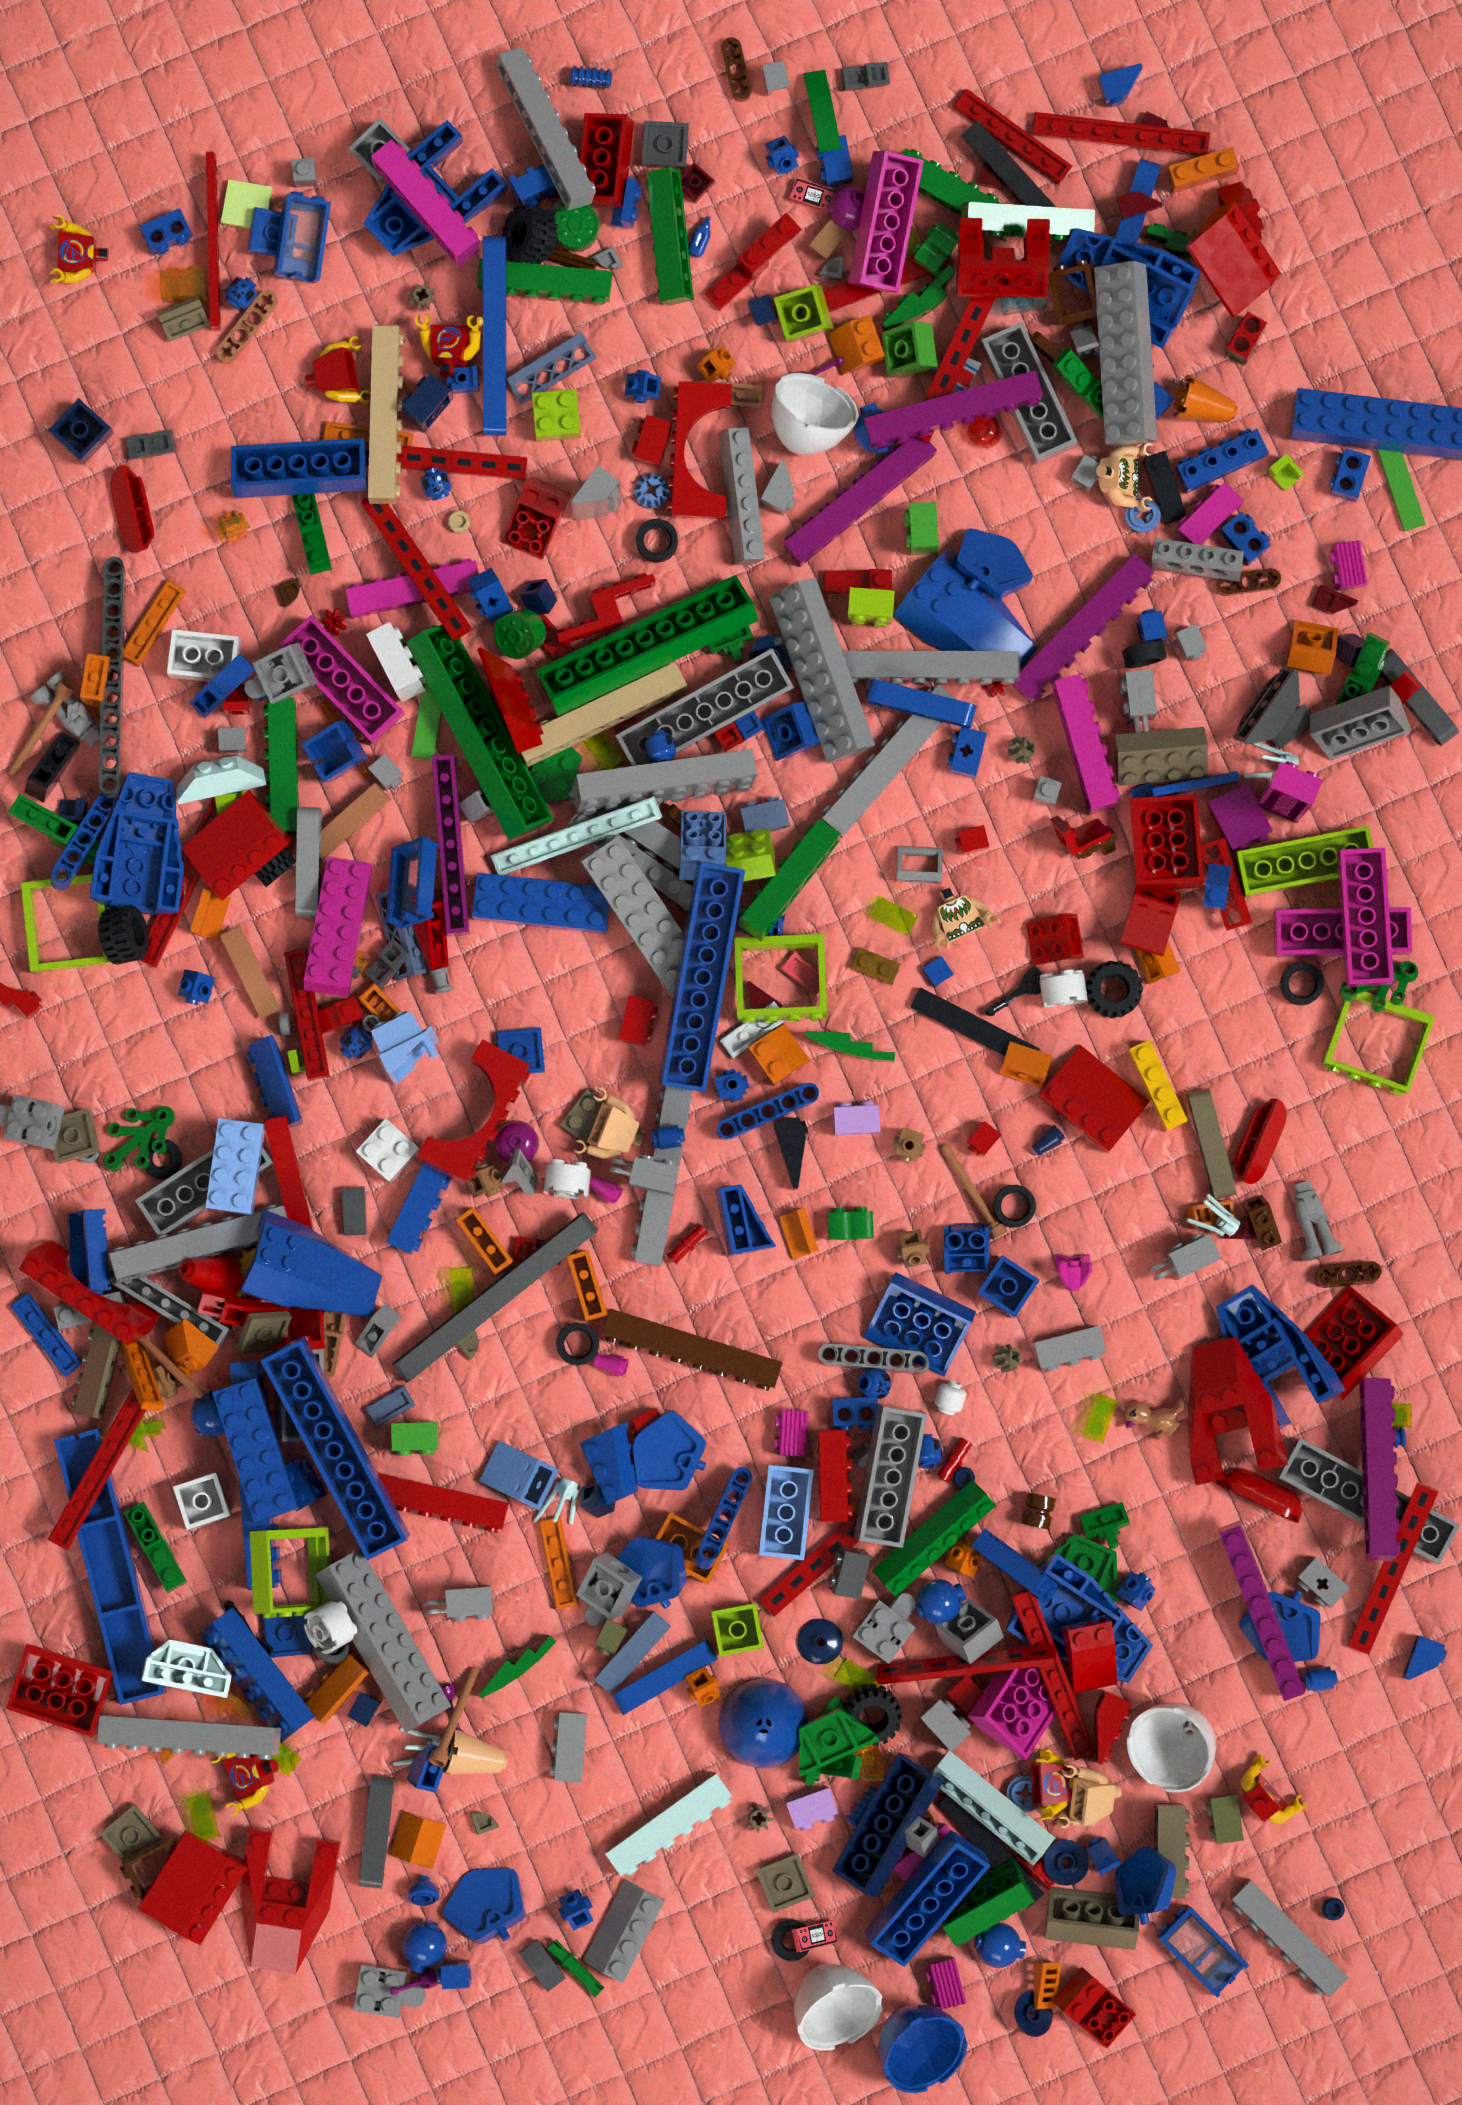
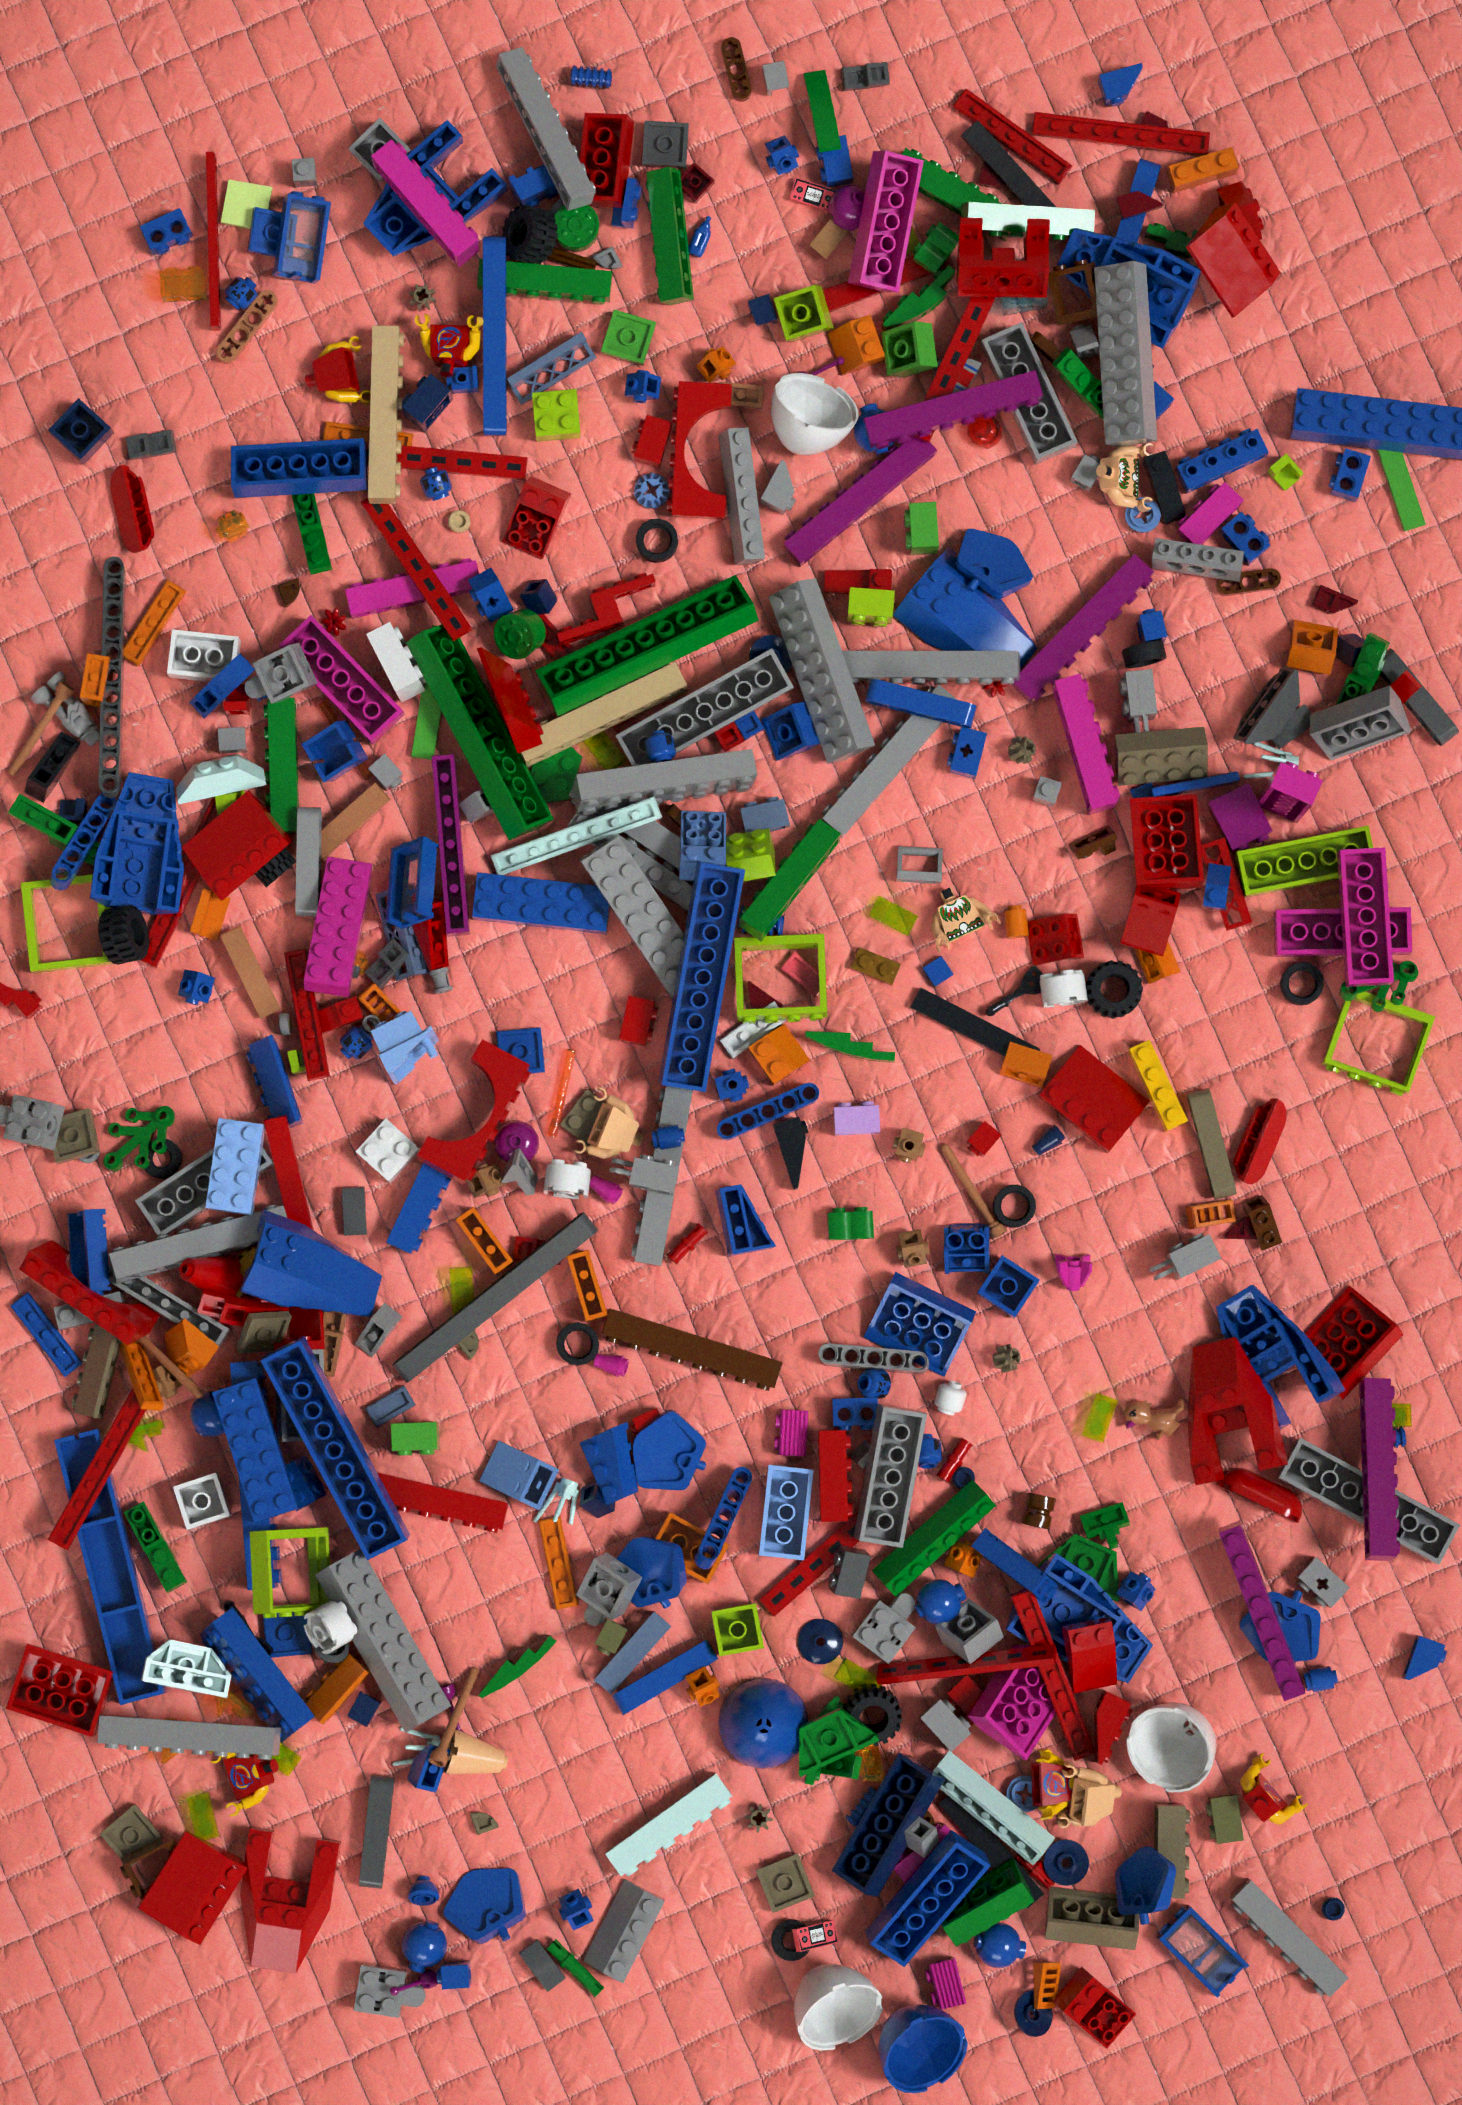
(75, 253): torso -> none
(183, 318): dark tan plate -> none
(417, 1839): orange slope -> none
(465, 1603): light grey brick -> none
(561, 1094): none -> clear orange bar
(569, 1747): light grey brick -> none
(597, 496): light grey slope -> none
(628, 337): none -> bright green plate
(732, 644): green hinge -> none
(753, 261): red bracket -> none
(798, 1233): orange panel -> none
(812, 1808): lavender brick -> none
(833, 268): light grey tile -> none
(972, 840): red brick -> none
(1016, 922): none -> orange brick
(1070, 1348): light grey brick -> none
(1081, 838): red bracket -> none
(1102, 1855): blue slope -> none
(1191, 643): light grey brick -> none
(1203, 402): orange cone -> none
(1225, 1222): light aqua plant -> none
(1238, 356): red piece -> none
(1311, 1213): light grey piece -> none
(1349, 565): dark pink brick -> none
(1366, 1279): reddish brown beam -> none
(1392, 1571): red tile -> none

